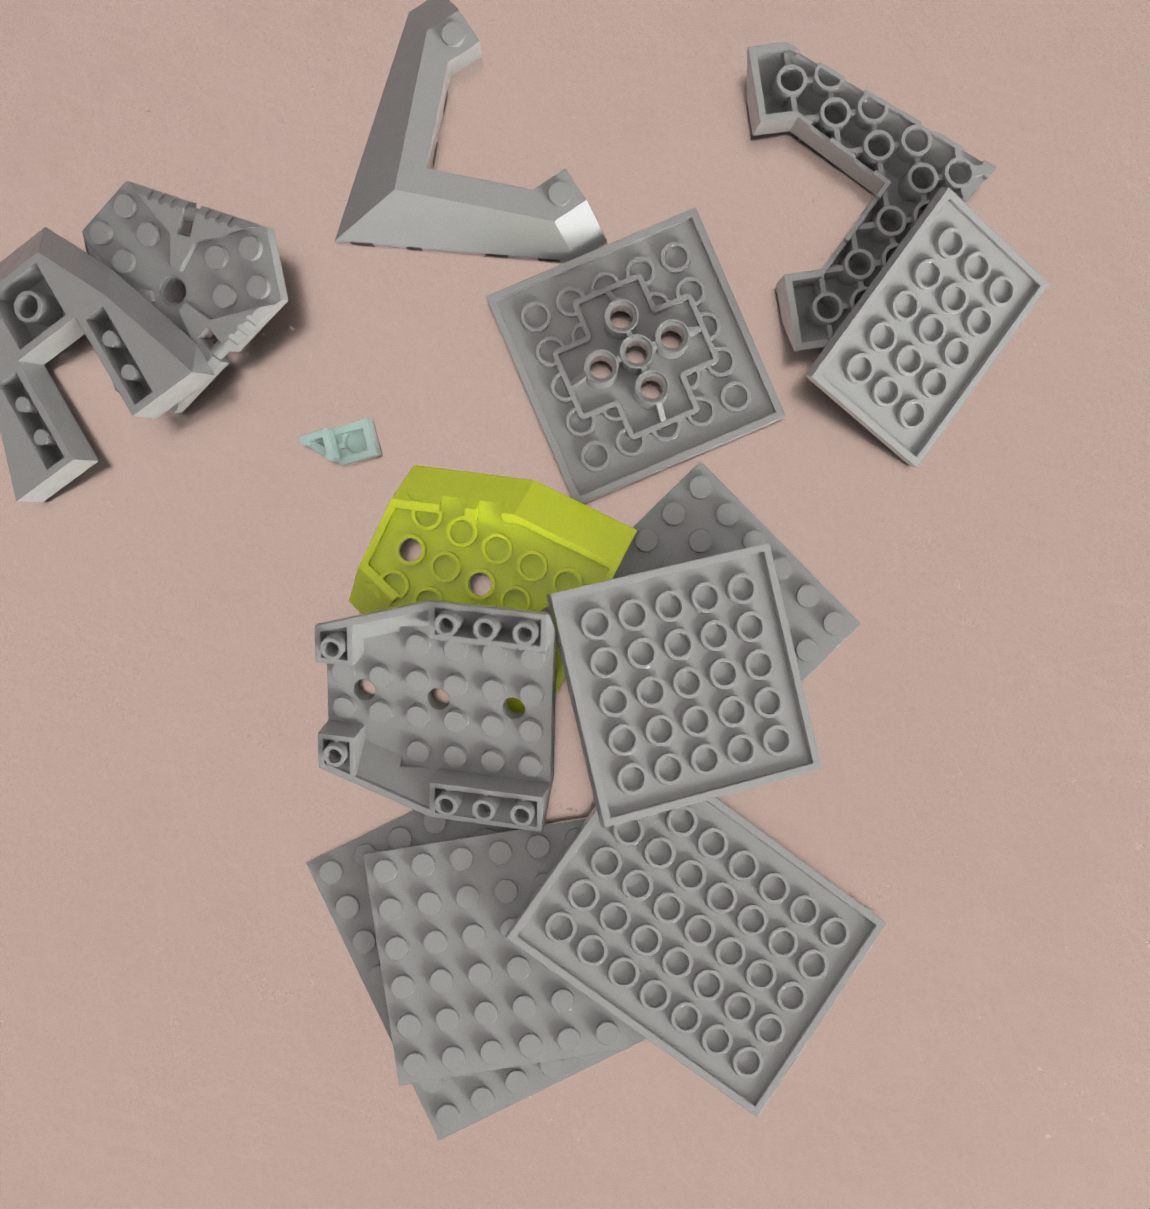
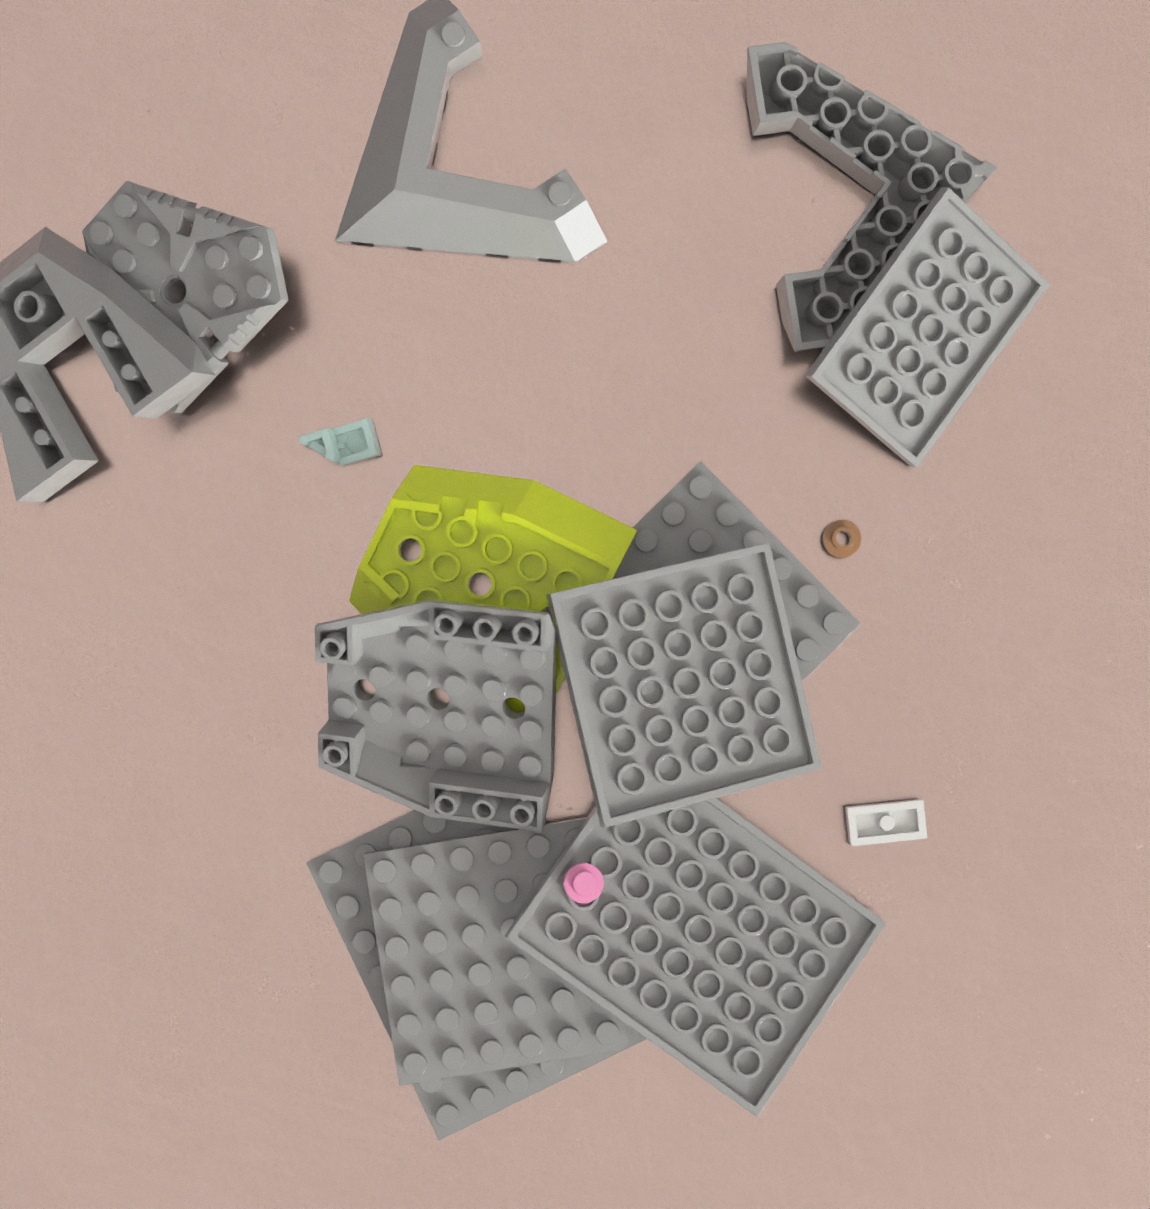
(583, 883): none -> bright pink plate
(606, 427): light grey plate -> none
(832, 545): none -> medium nougat plate
(886, 822): none -> white plate

